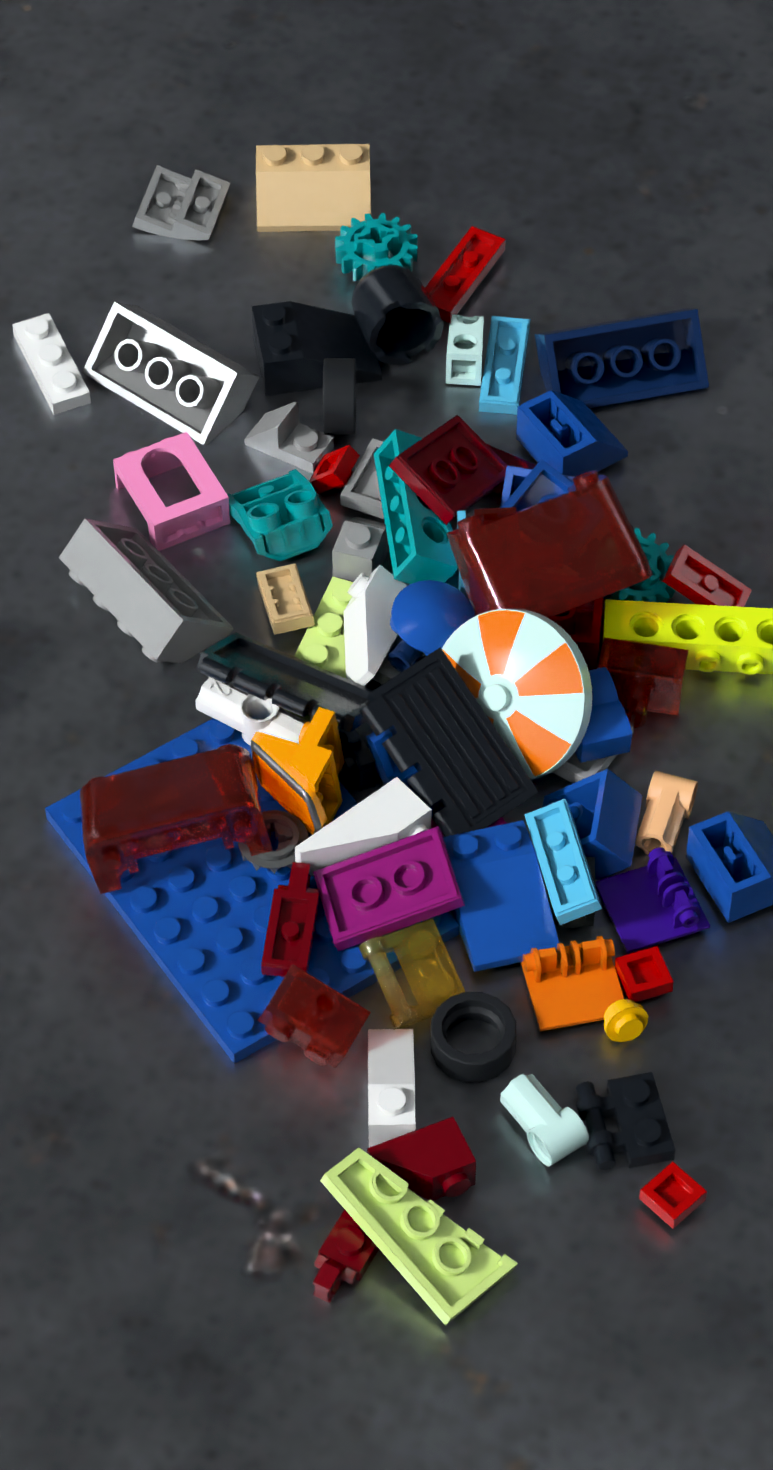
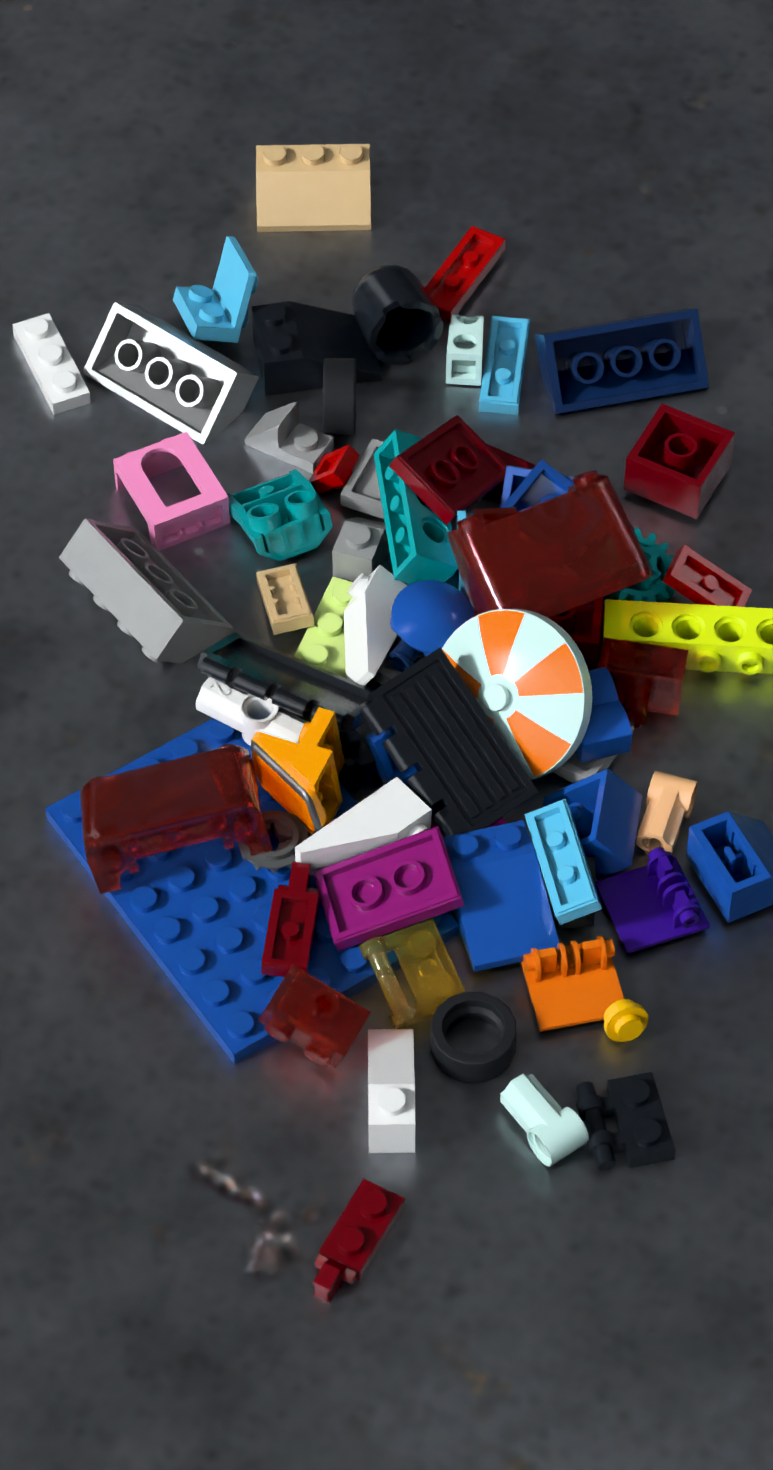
(181, 205): light grey slope -> none
(220, 311): none -> medium azure bracket
(374, 245): teal gear -> none
(428, 1249): yellowish green wing -> none
(430, 1160): dark red slope -> none
(566, 435): blue slope -> none
(644, 974): red plate -> none
(672, 1195): red plate -> none
(679, 461): none -> dark red brick

